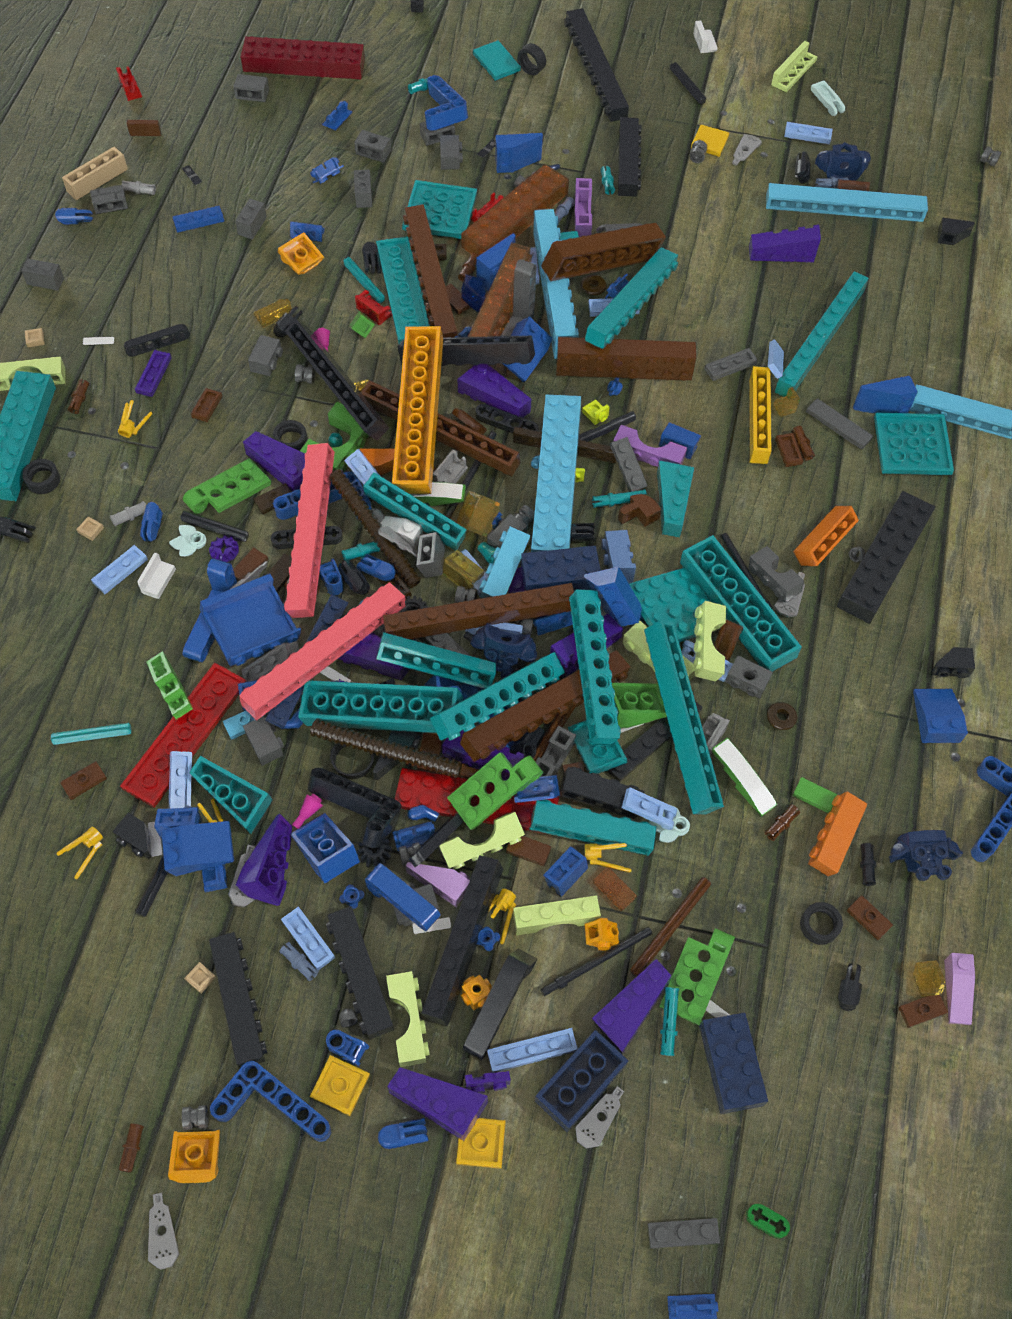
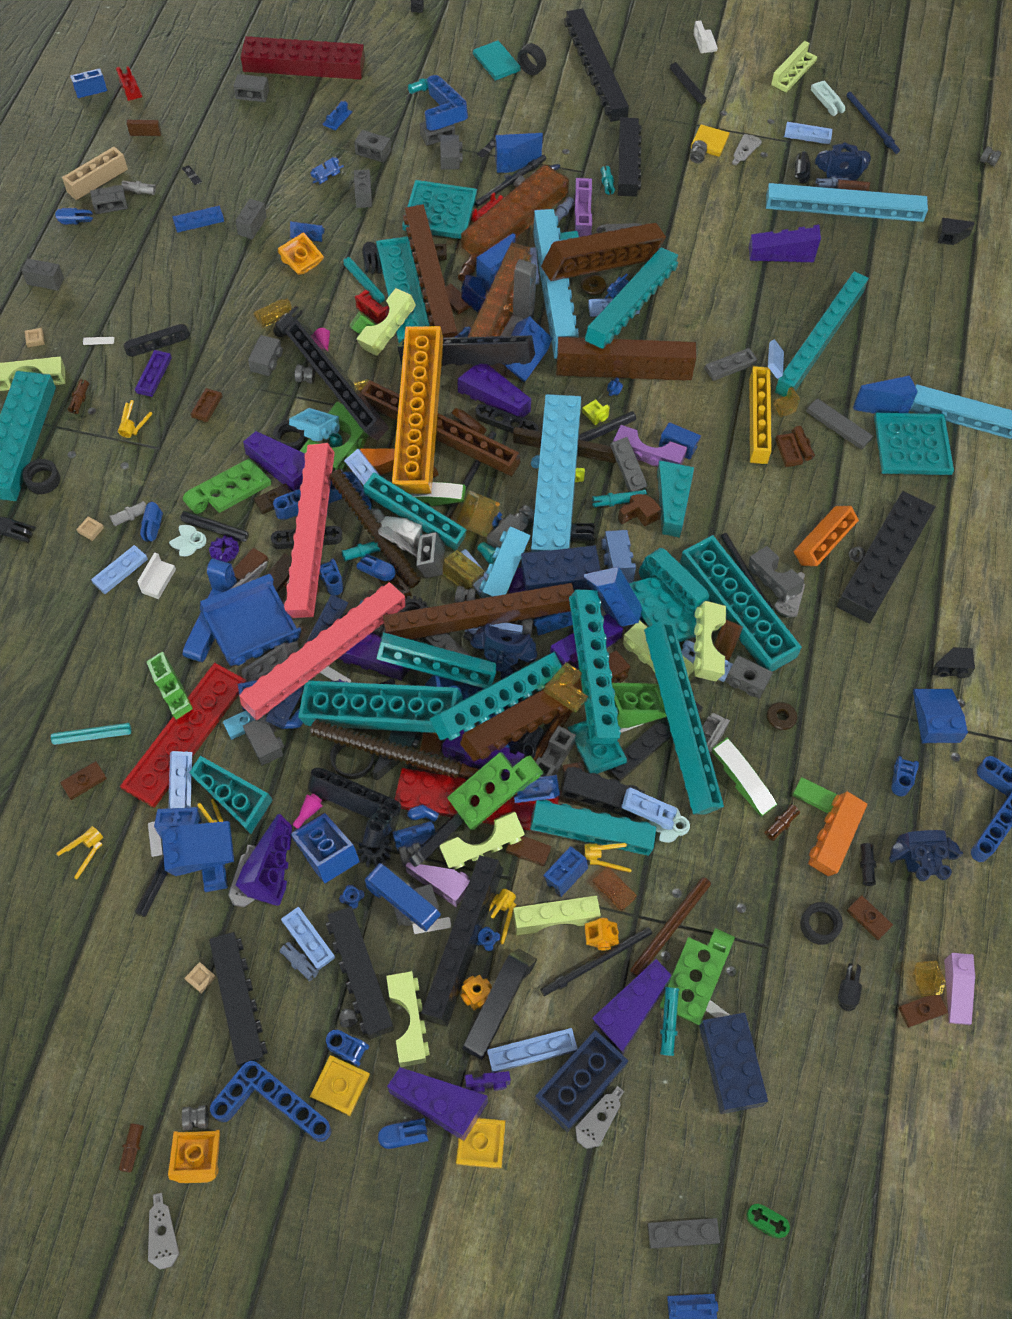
(88, 83): none -> blue hinge
(135, 834): black slope -> none
(315, 424): none -> medium azure plate
(354, 577): black arm -> none
(376, 337): none -> yellowish green arch
(450, 469): light grey hinge -> none
(532, 165): none -> black bar
(562, 688): none -> clear yellow plate
(675, 577): none -> teal beam
(888, 140): none -> dark blue bar
(904, 772): none -> blue piece

